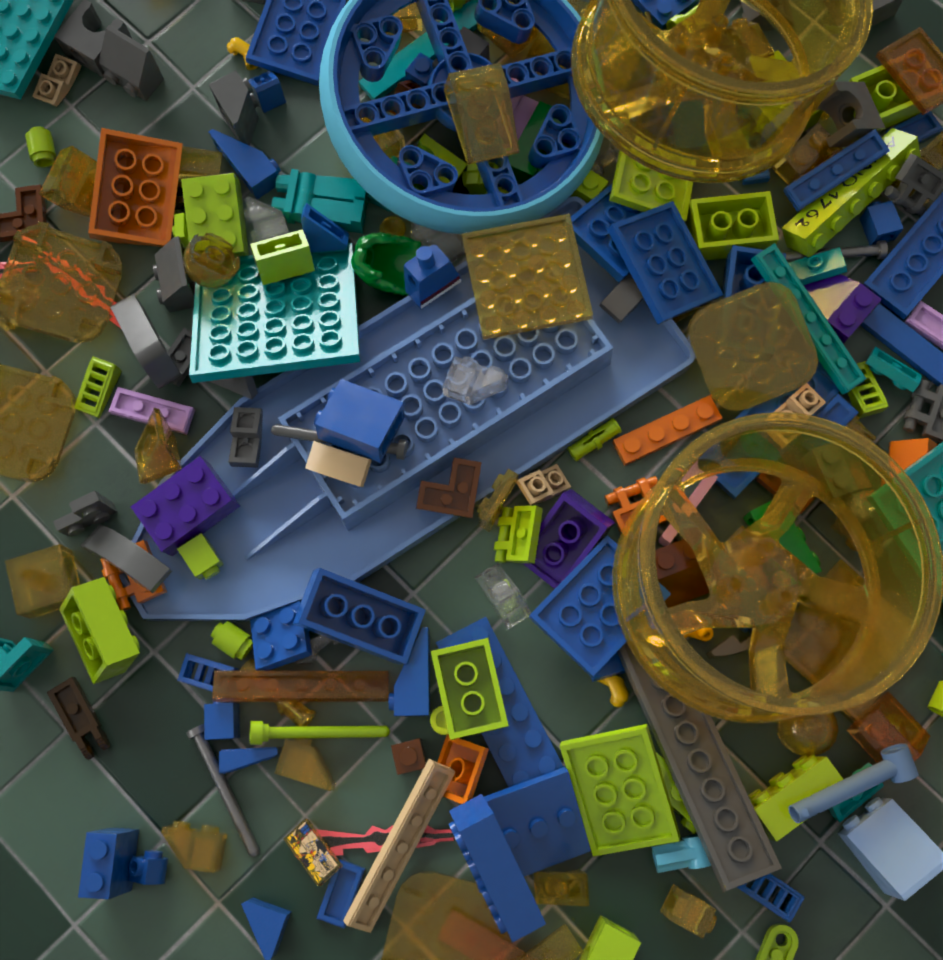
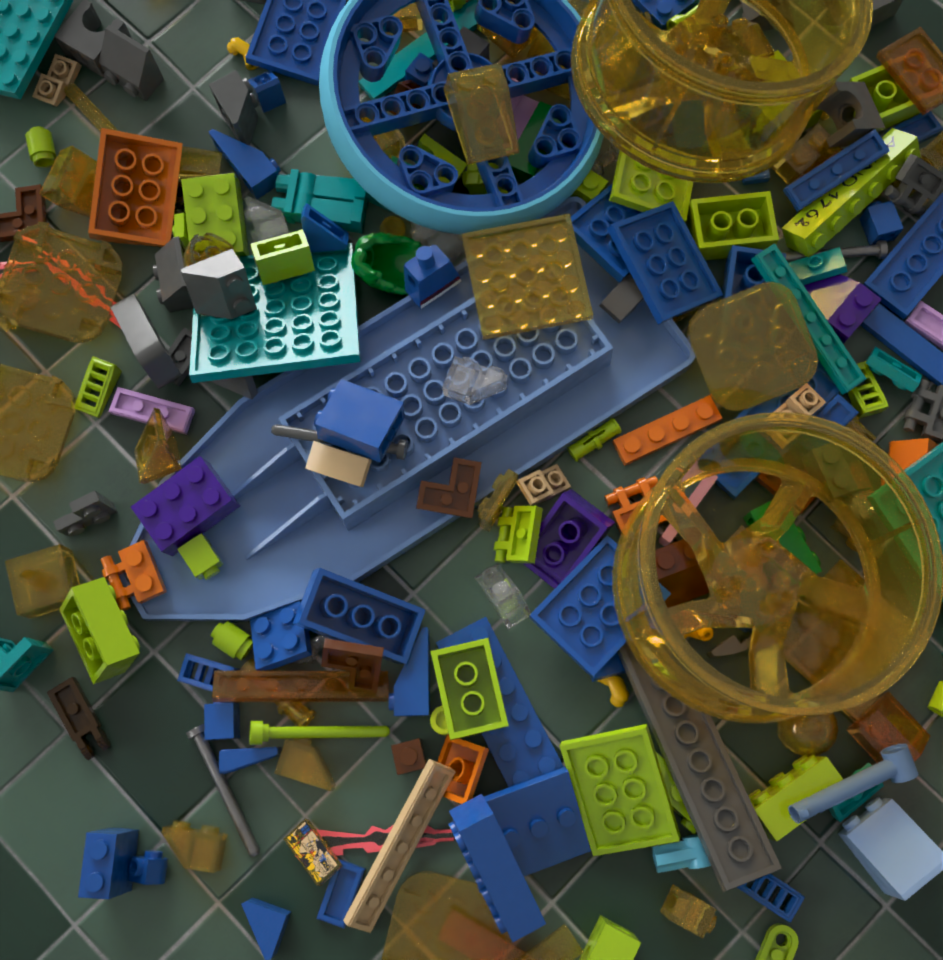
(87, 107): none -> clear yellow axle
(127, 557): dark grey slope -> none
(219, 286): none -> dark grey slope
(247, 437): dark grey slope -> none
(360, 659): none -> reddish brown plate
(561, 888): clear yellow slope -> none

